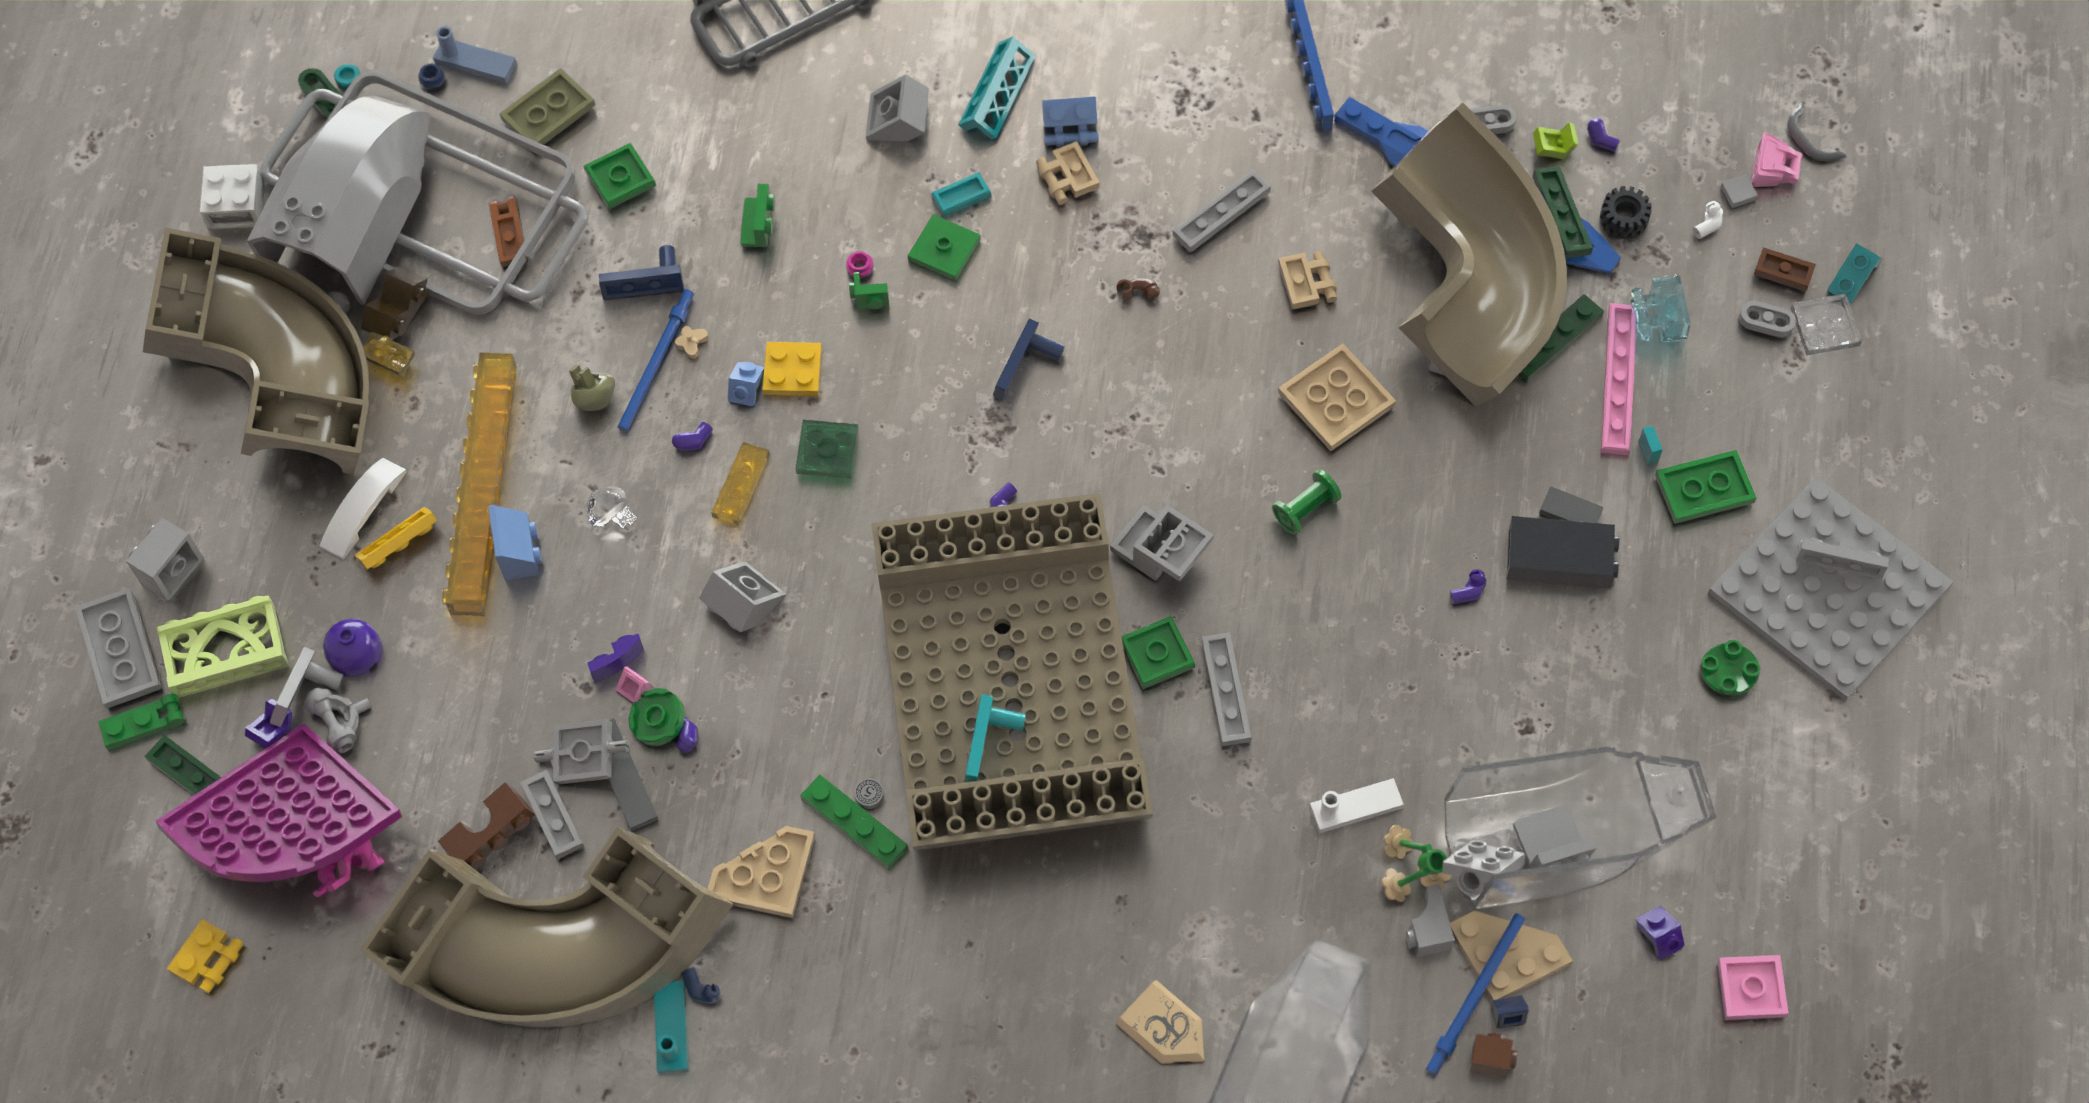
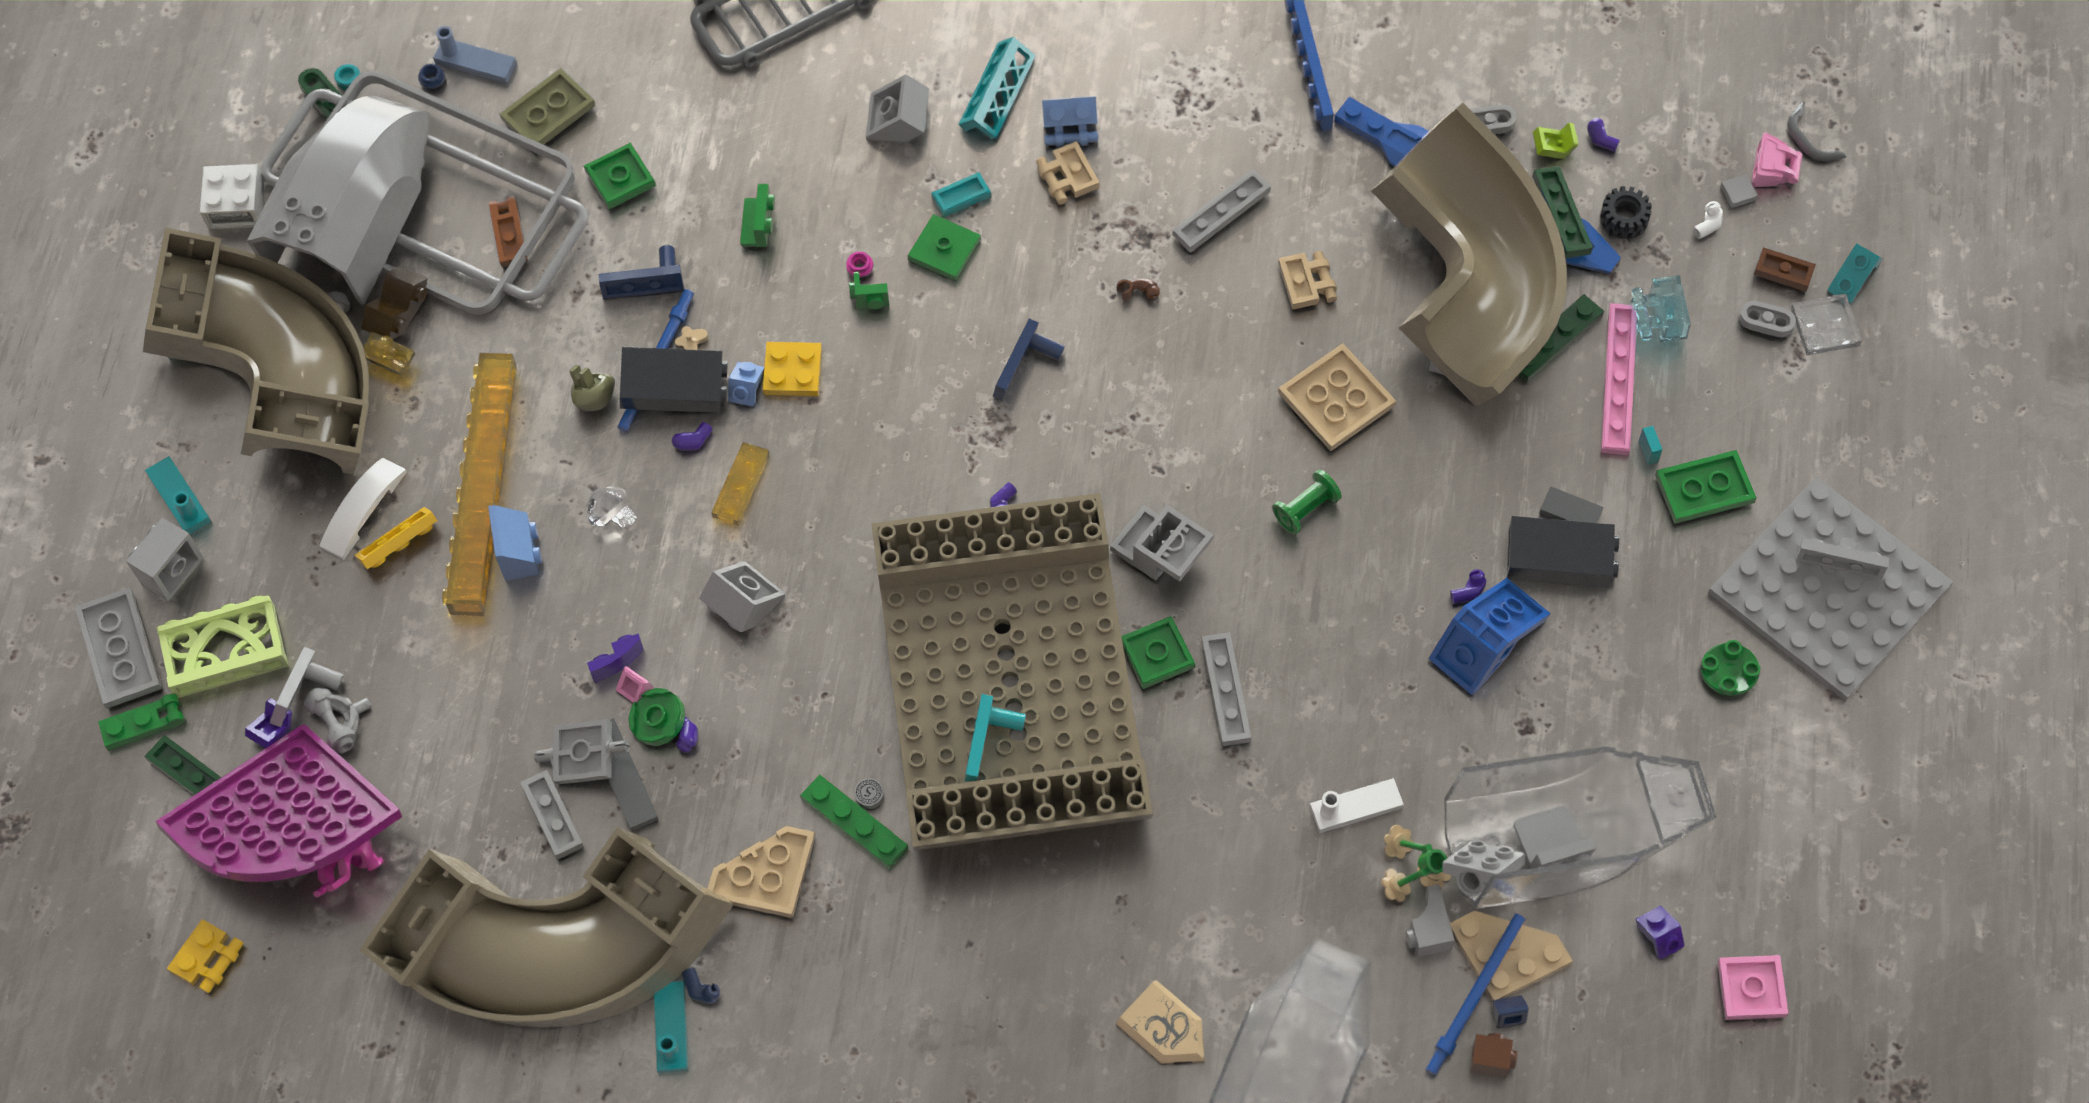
(178, 495): none -> teal piece
(352, 647): dark purple cylinder -> none
(508, 815): reddish brown arch -> none
(672, 379): none -> black brick
(827, 449): clear green plate -> none
(1486, 633): none -> blue bracket

